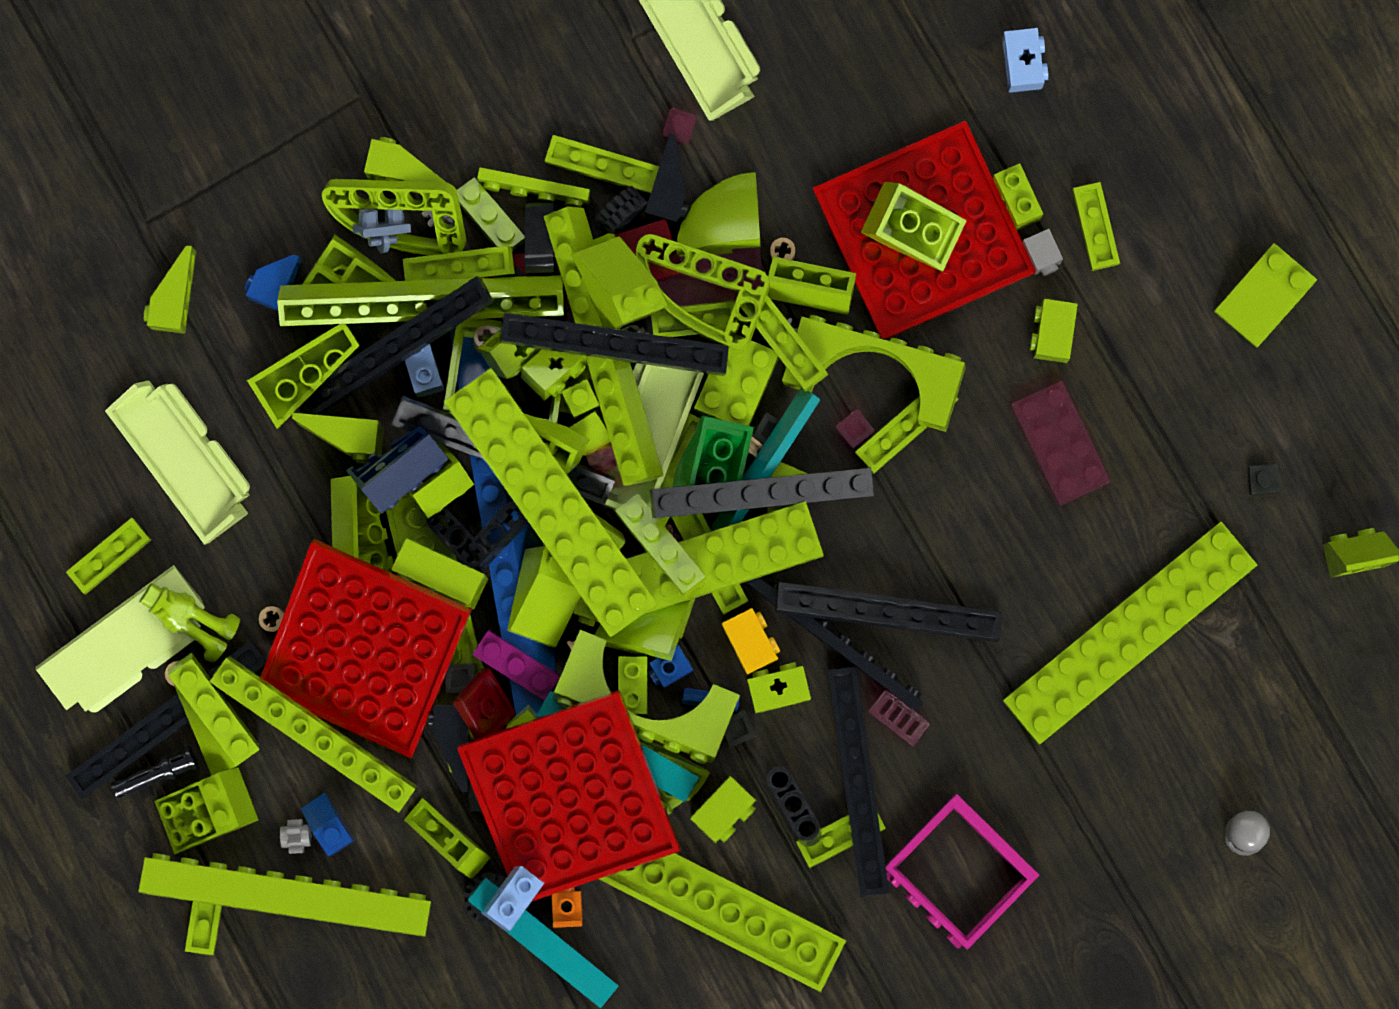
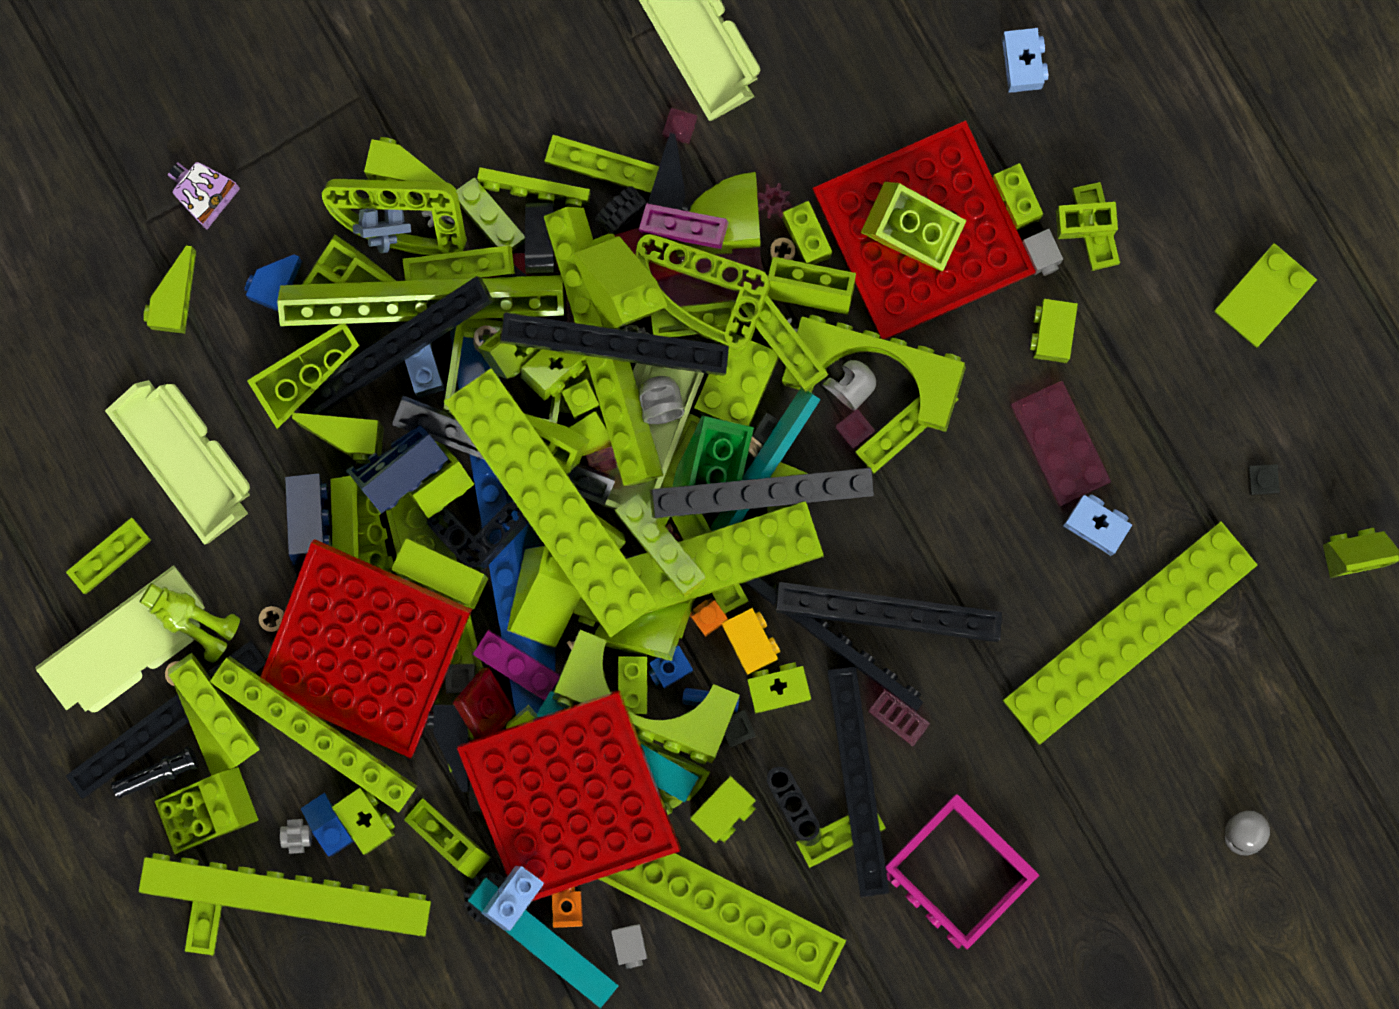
(202, 191): none -> torso
(306, 515): none -> dark blue wedge
(365, 836): none -> lime brick
(629, 945): none -> light grey brick
(660, 400): none -> light grey helmet
(683, 226): none -> magenta plate
(708, 616): none -> orange brick
(770, 192): none -> clear pink gear
(807, 234): none -> lime brick
(854, 386): none -> light grey helmet
(1086, 220): none -> lime brick
(1104, 538): none -> light blue brick

